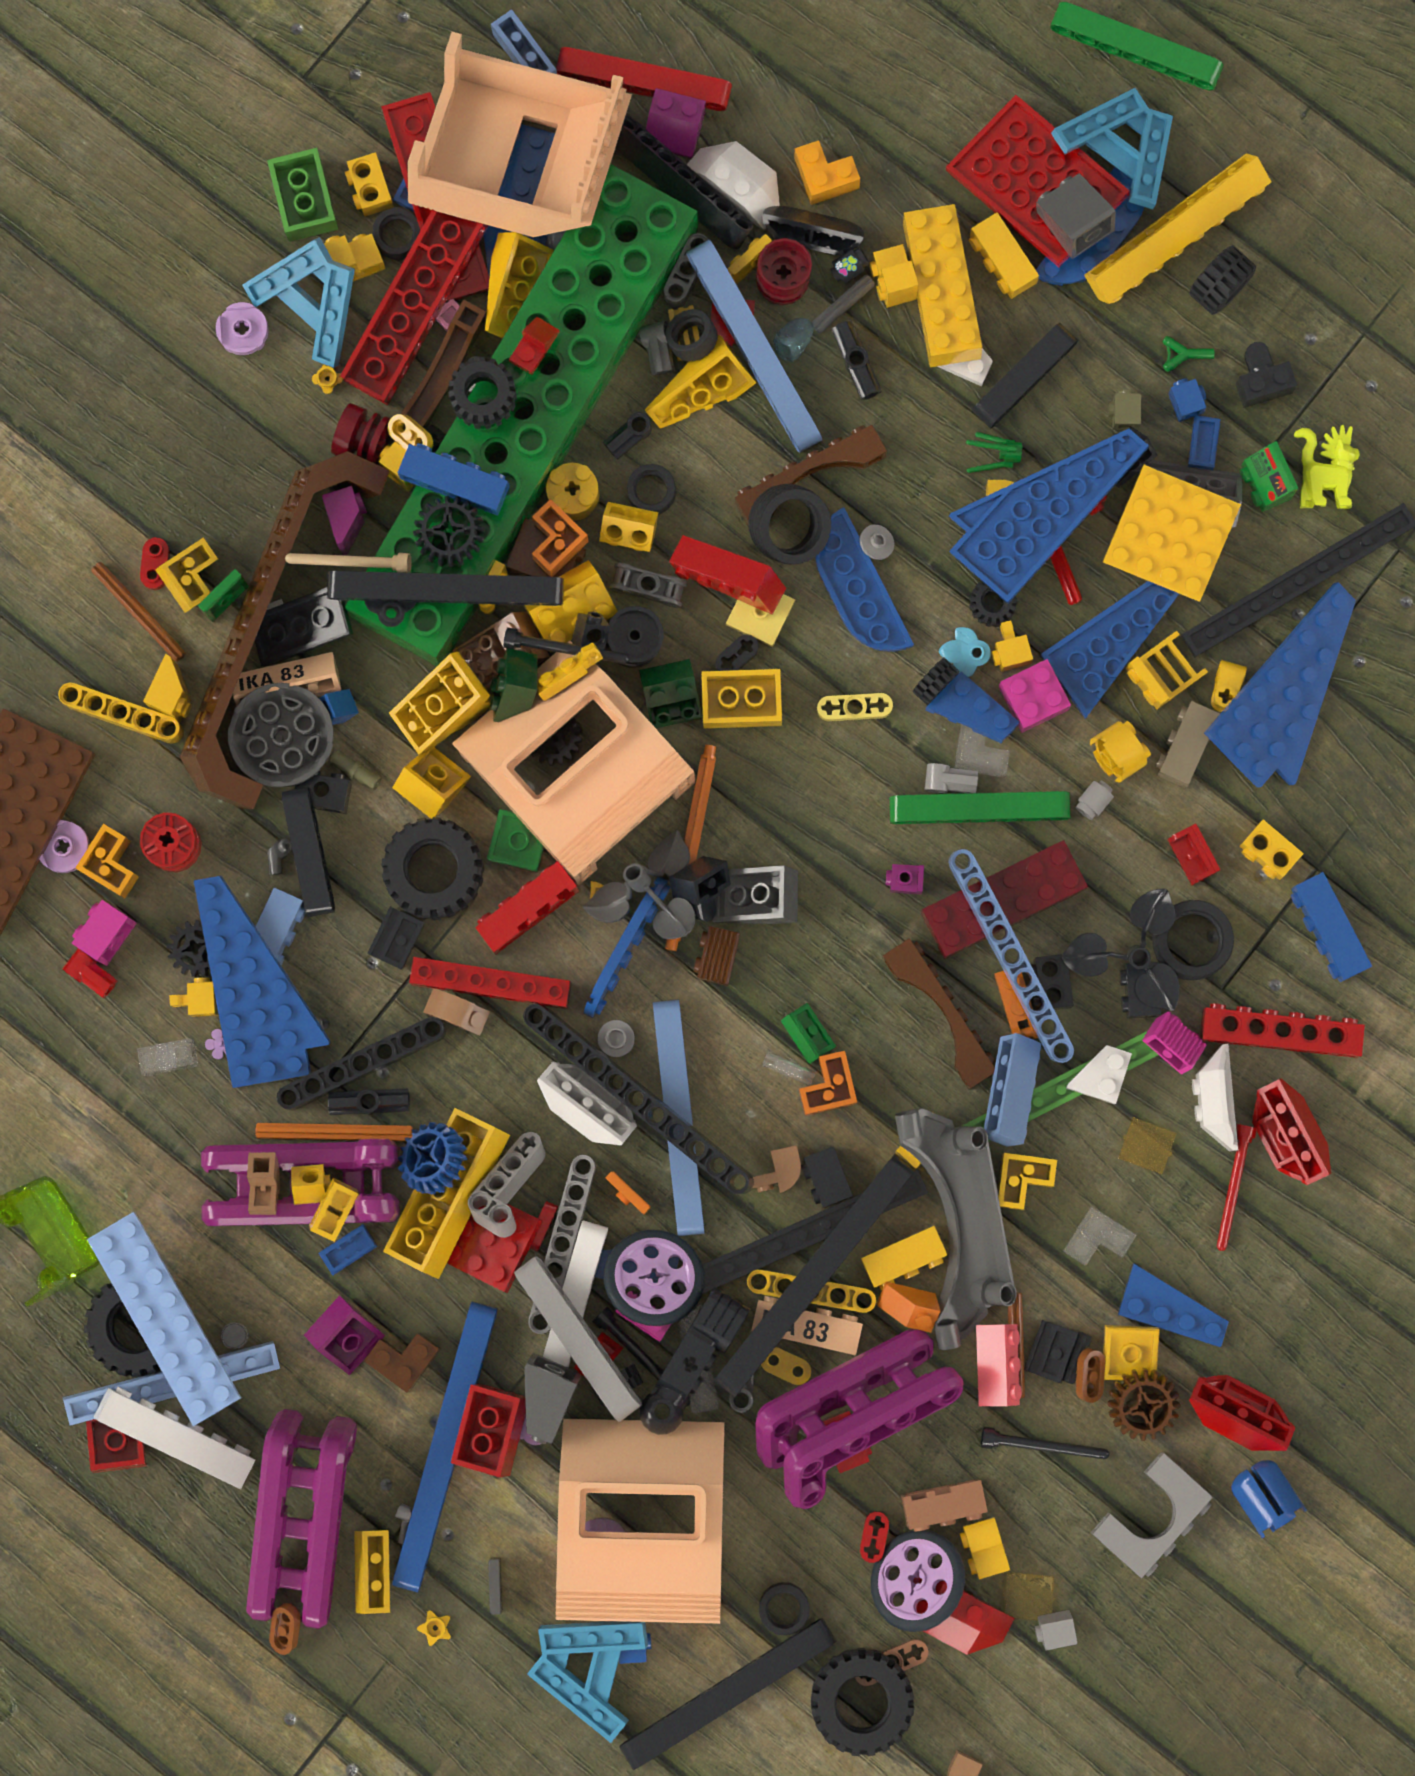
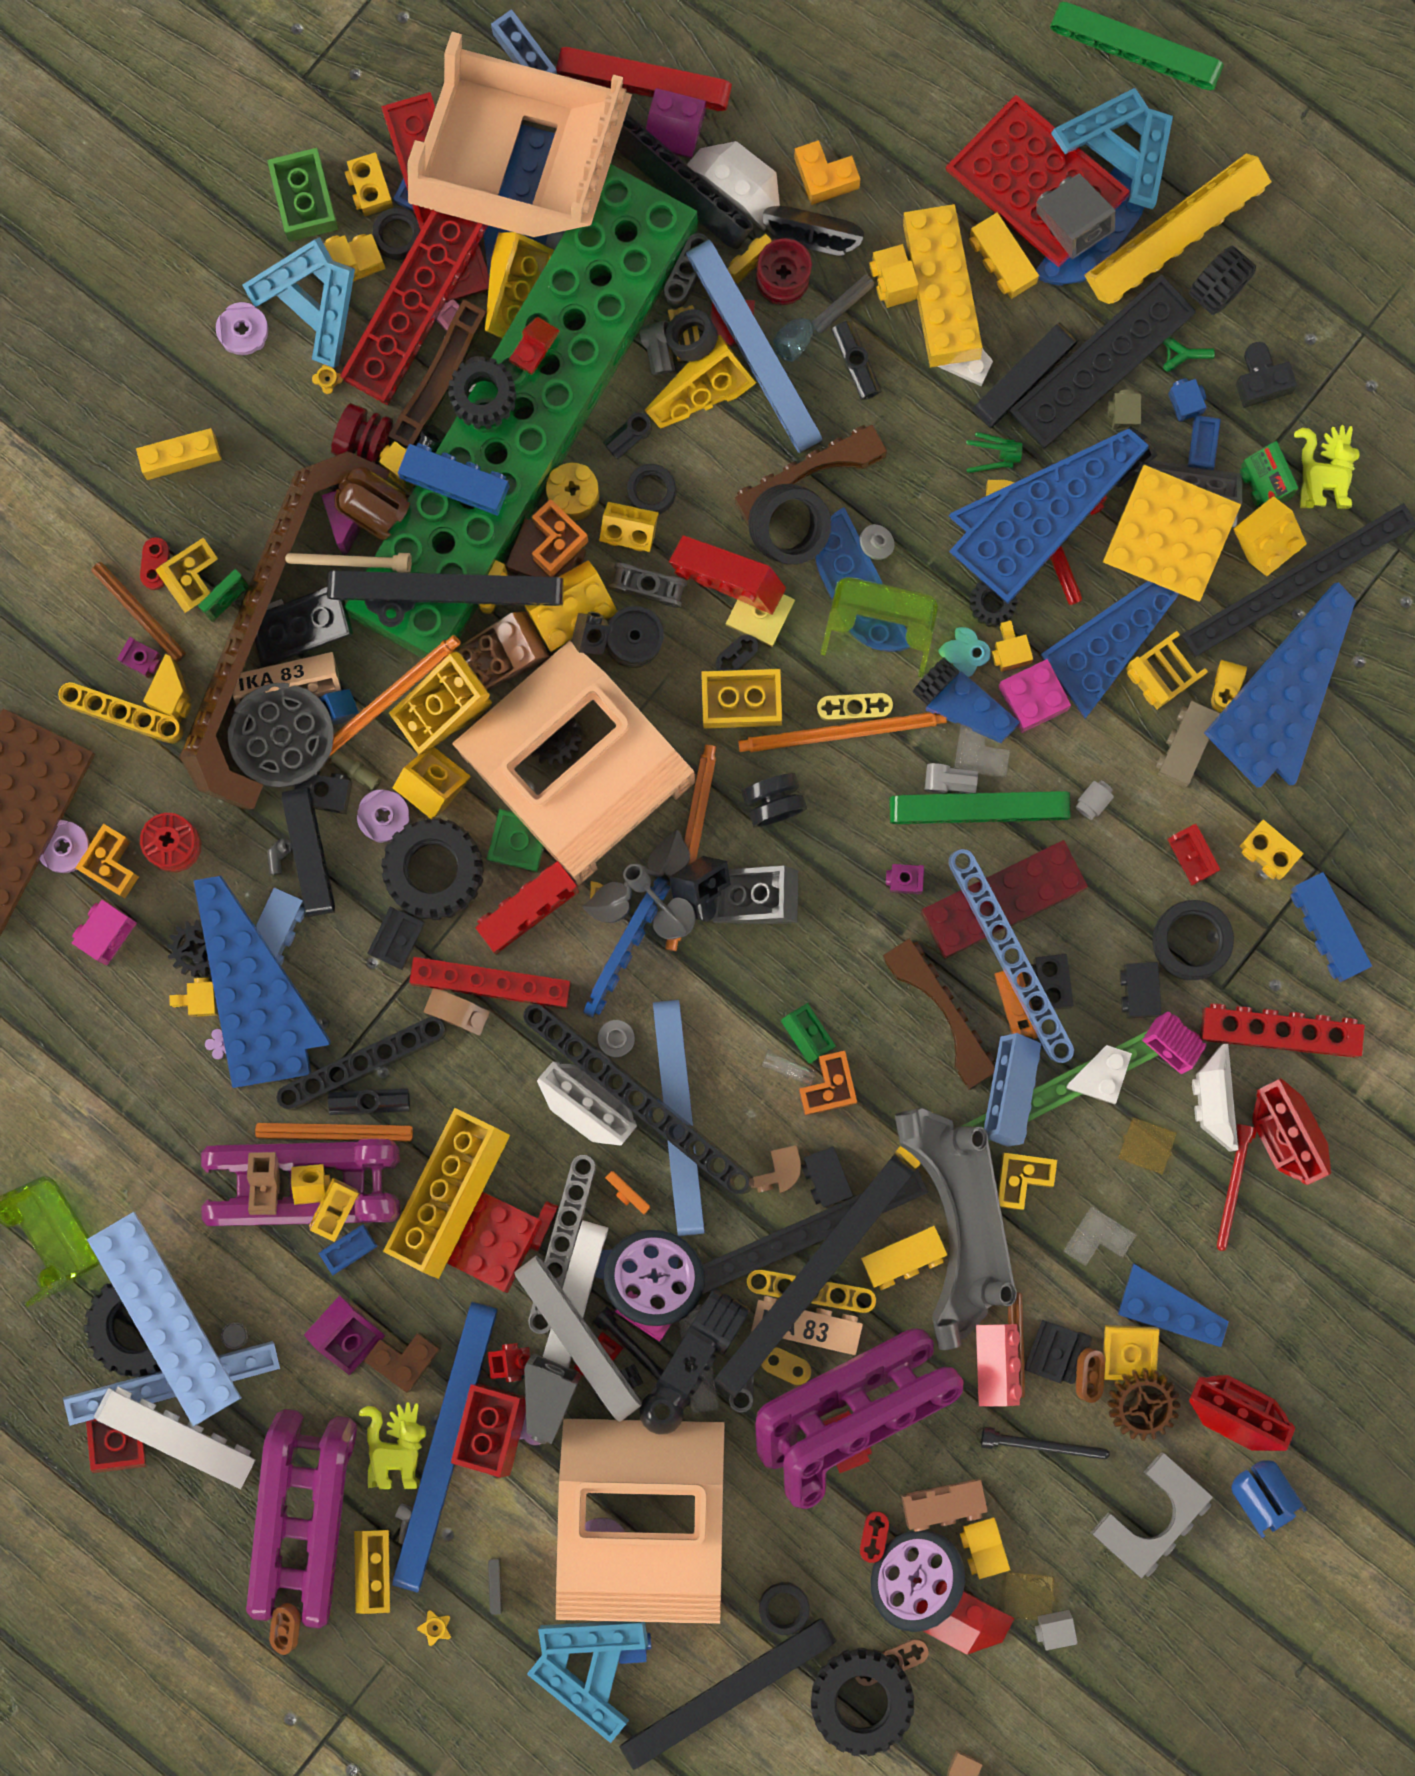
(85, 970): red piece -> none
(131, 650): none -> magenta brick
(167, 1057): clear brick -> none
(178, 454): none -> yellow brick
(368, 812): none -> lavender plate
(370, 501): none -> reddish brown cylinder
(394, 692): none -> orange piece
(394, 1456): none -> neon yellow animal
(412, 435): yellow plate -> none
(446, 1151): blue gear -> none
(460, 531): black gear -> none
(509, 1362): none -> red brick
(514, 685): dark green slope -> none
(516, 639): black piece -> none
(527, 1155): light grey beam -> none
(568, 671): yellow hinge -> none
(670, 693): dark green slope -> none
(718, 955): reddish brown brick -> none
(774, 800): none -> black wheel
(841, 732): none -> orange piece
(849, 265): black brick -> none
(884, 603): none -> clear neon green windscreen
(910, 1306): orange slope -> none
(1102, 362): none -> black plate
(1120, 750): yellow brick -> none
(1155, 987): black plant -> none
(1270, 536): none -> yellow brick

